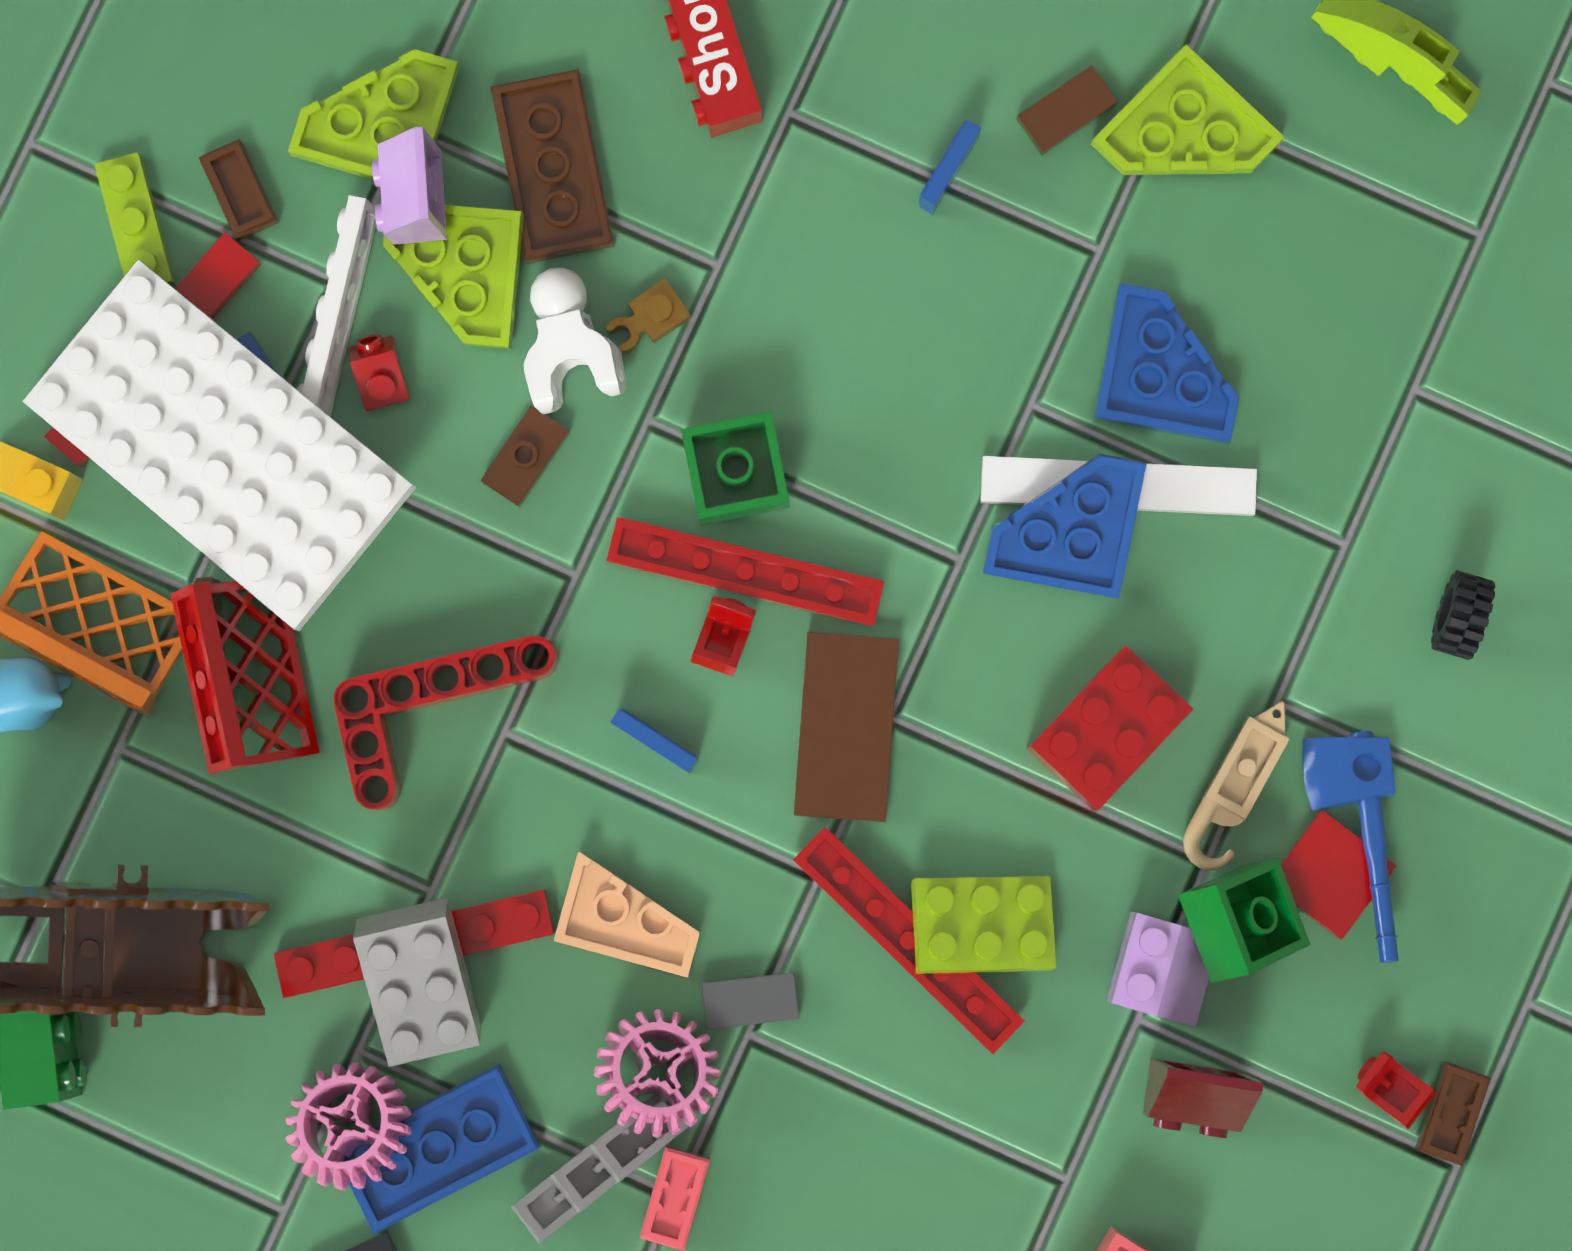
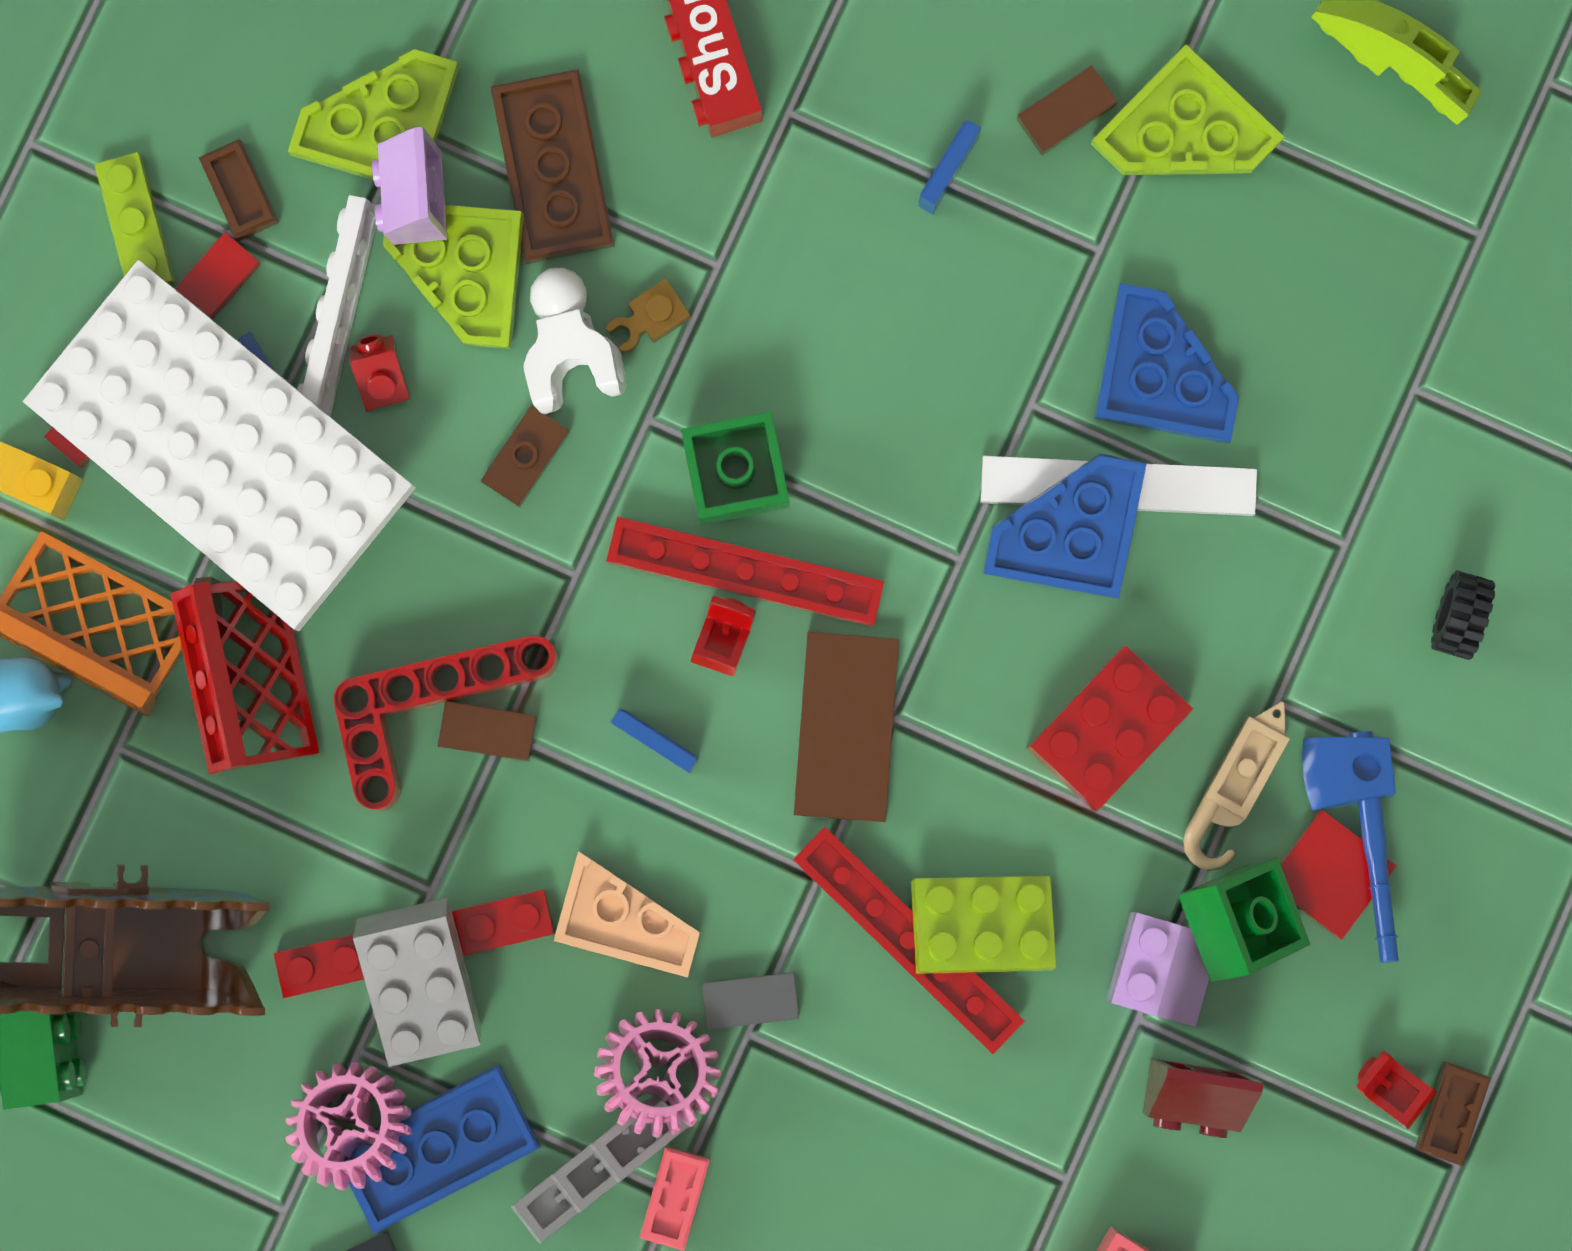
(487, 731): none -> reddish brown tile

